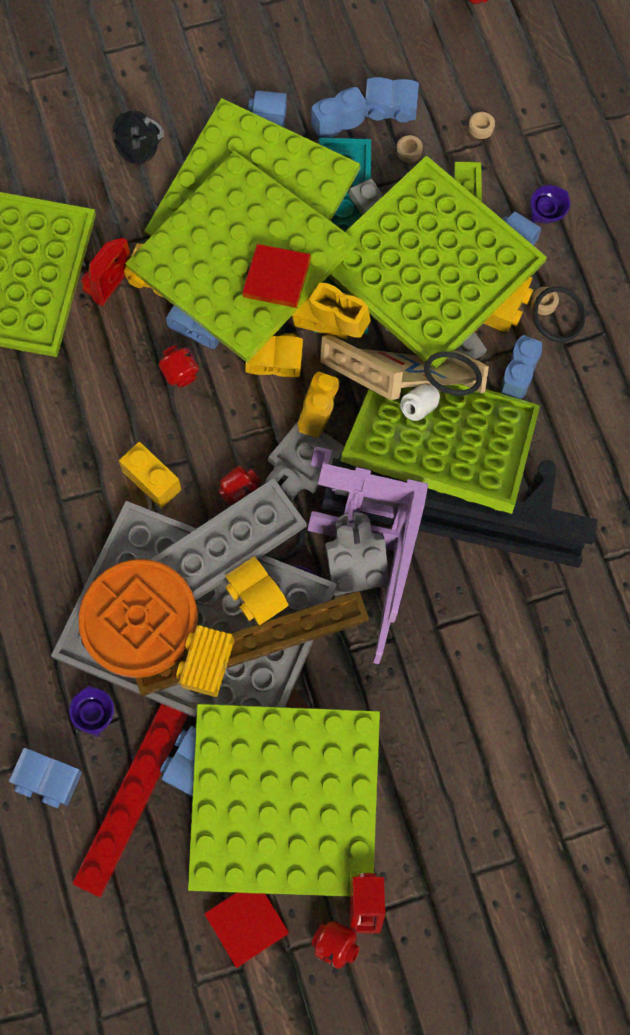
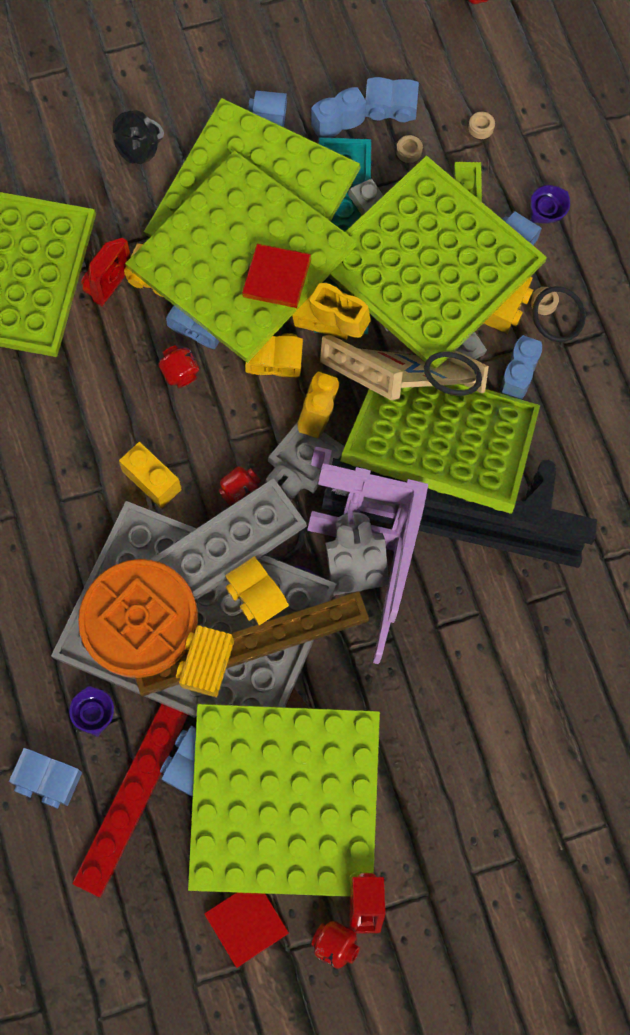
(420, 402): white brick -> none

